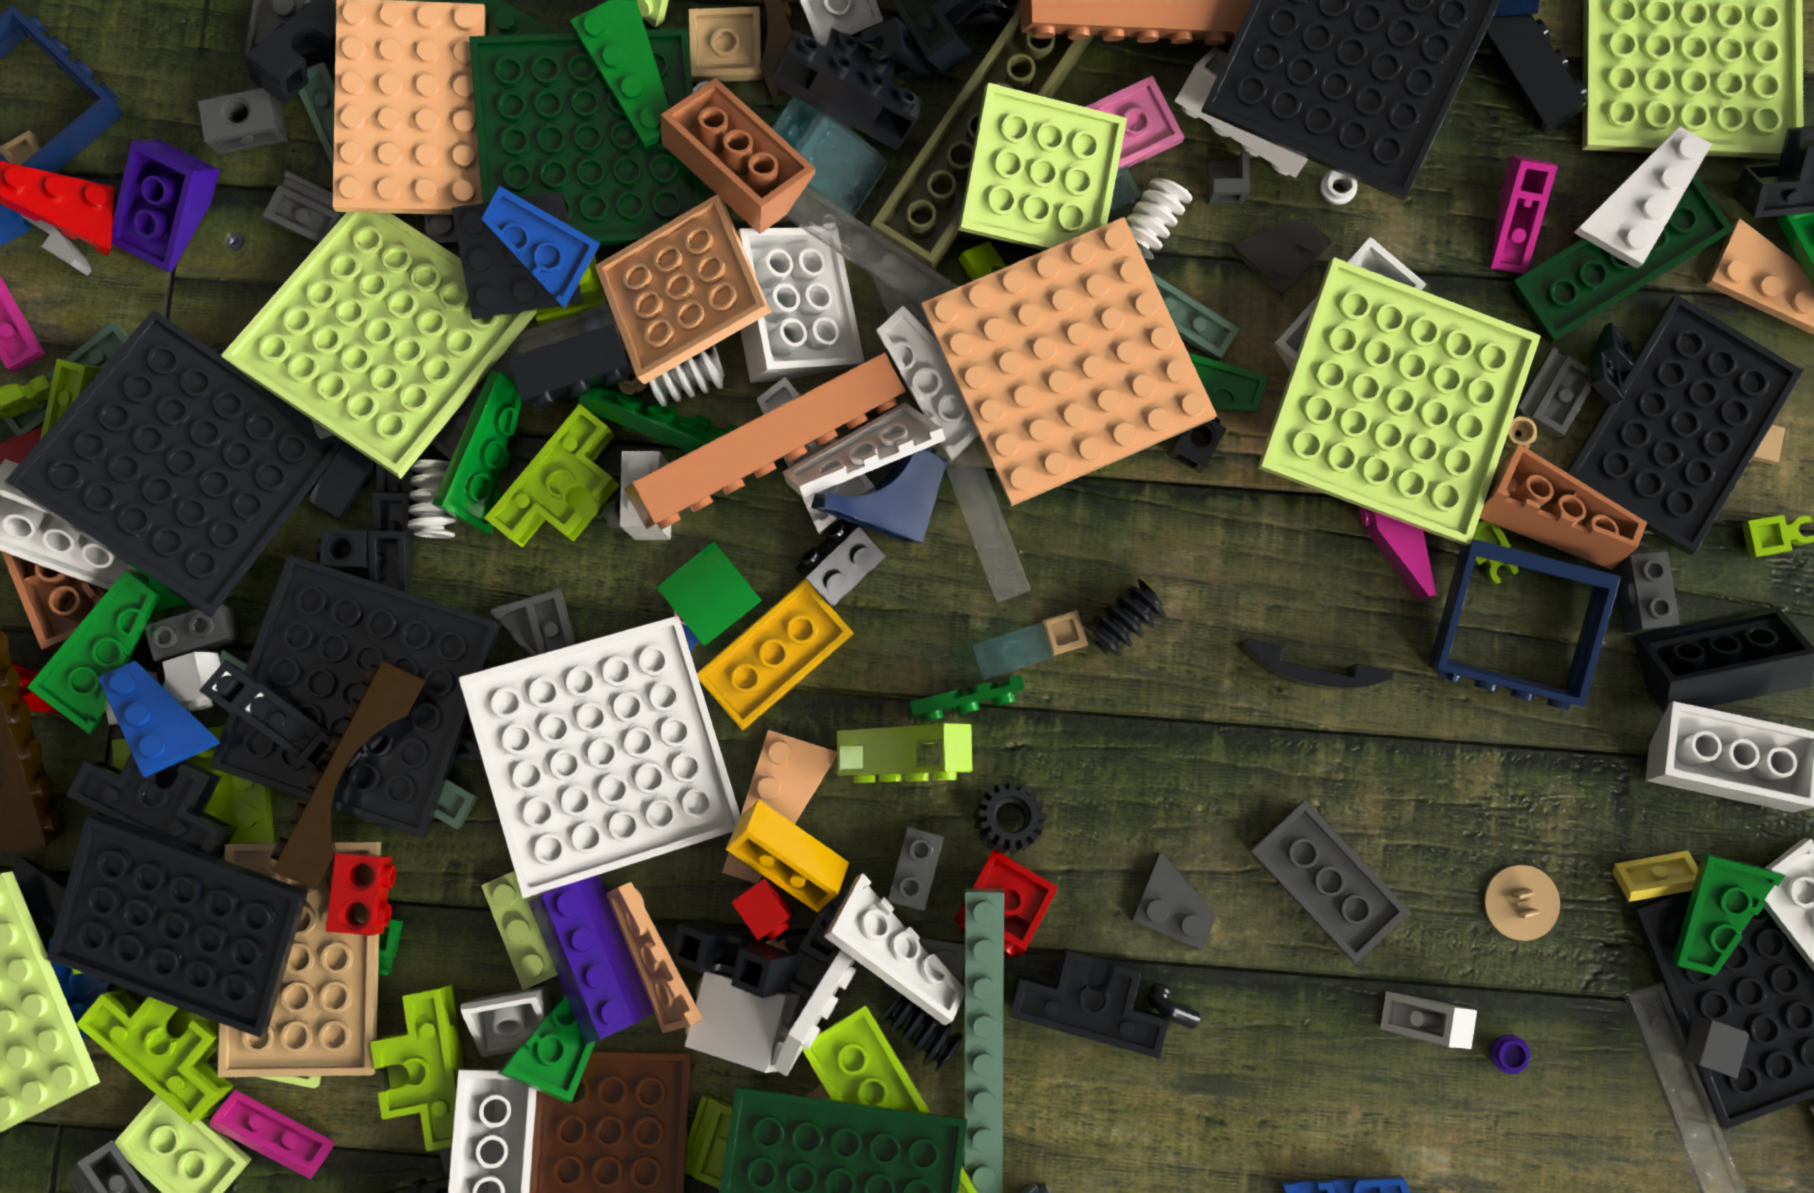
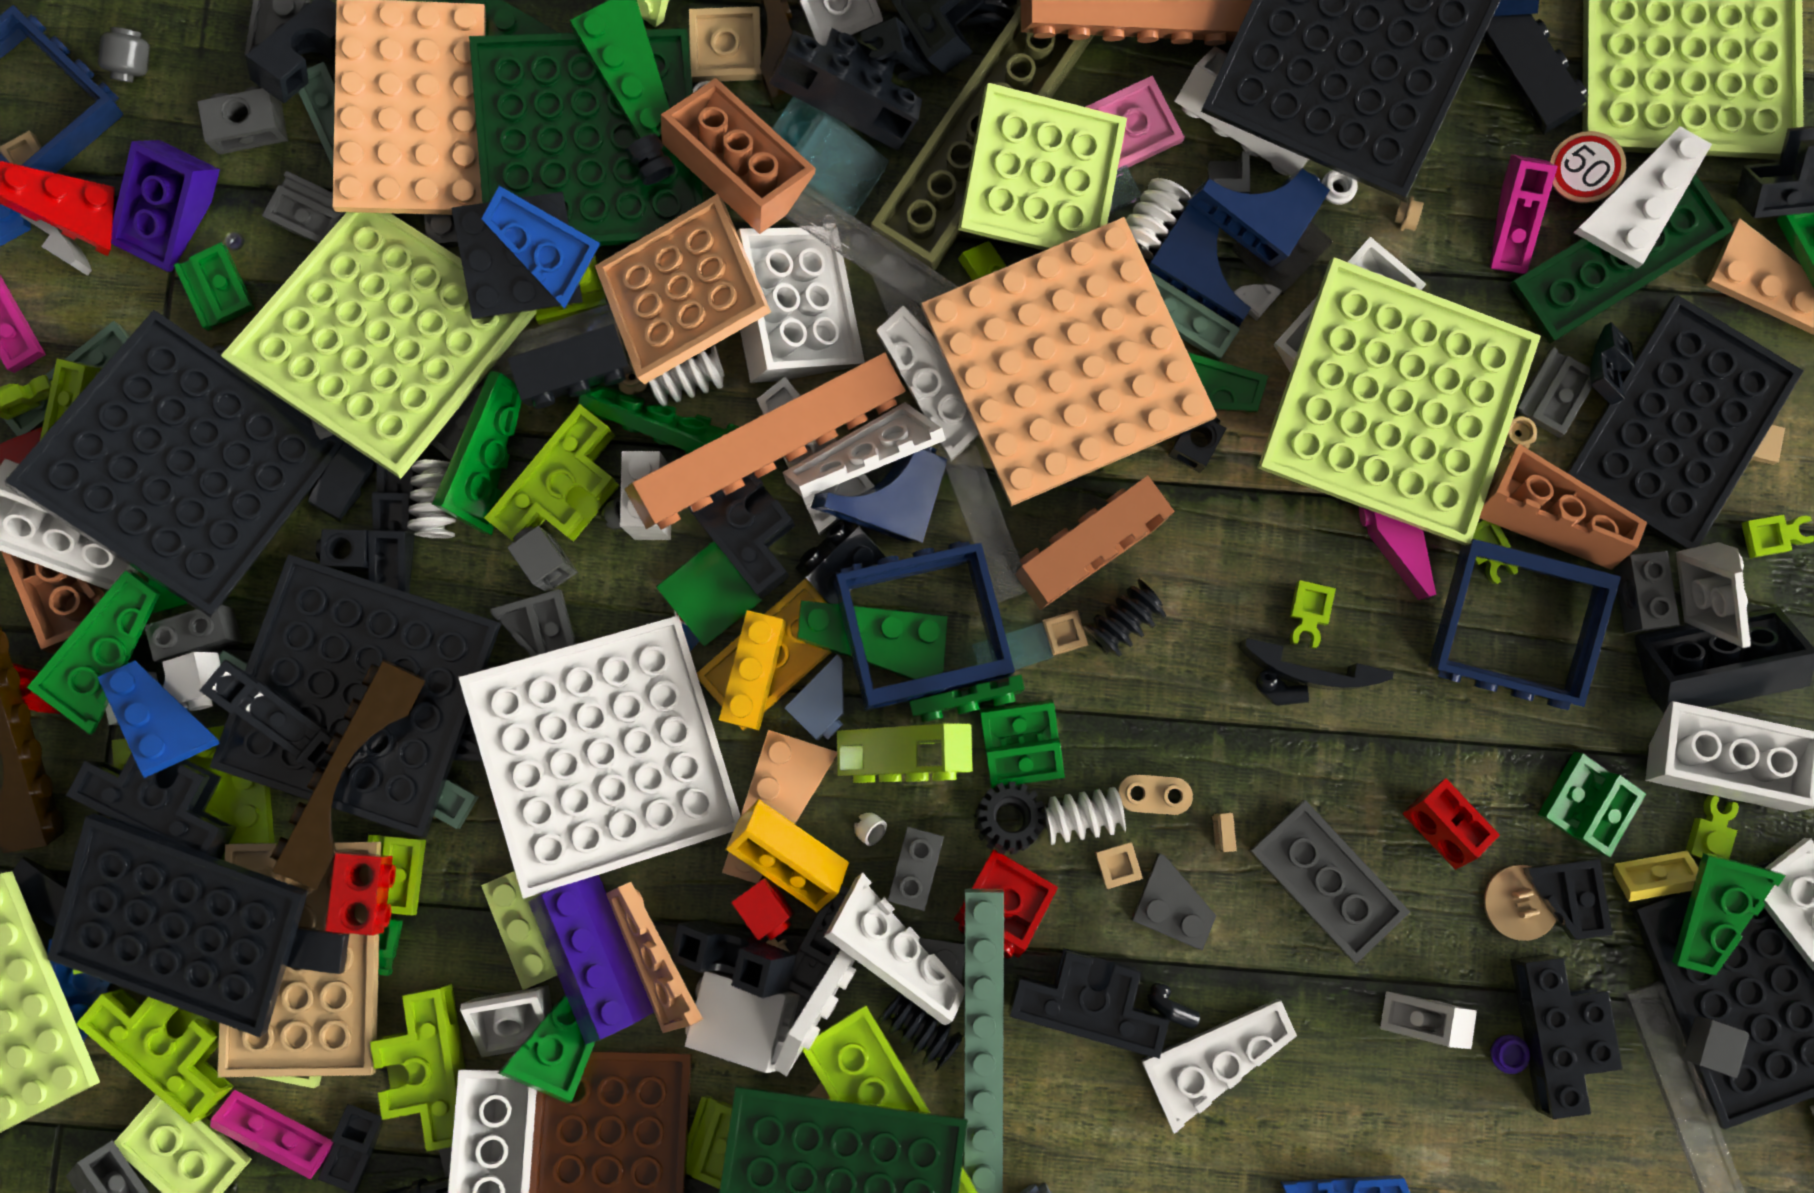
(123, 54): none -> dark grey head
(214, 286): none -> green plate
(319, 950): none -> black slope
(351, 1149): none -> black slope
(408, 860): none -> lime plate
(541, 558): none -> dark grey brick
(650, 159): none -> black wheel
(745, 528): none -> black piece
(753, 670): none -> yellow brick
(821, 701): none -> sand blue slope
(870, 828): none -> white hinge
(892, 640): none -> green wing
(923, 562): none -> dark blue window
(1022, 743): none -> green slope
(1084, 814): none -> white piece
(1093, 542): none -> nougat wedge
(1118, 865): none -> tan plate
(1155, 794): none -> tan plate
(1191, 265): none -> dark blue arch
(1217, 1059): none -> white wing
(1224, 832): none -> tan tile
(1258, 297): none -> white tile
(1263, 222): none -> dark blue arch
(1278, 692): none -> black arm
(1311, 606): none -> lime plate
(1409, 214): none -> tan plate
(1451, 824): none -> red brick
(1566, 1034): none -> black piece
(1574, 896): none -> black wing
(1588, 167): none -> piece
(1592, 804): none -> green slope
(1712, 834): none -> lime plate
(1714, 591): none -> white slope

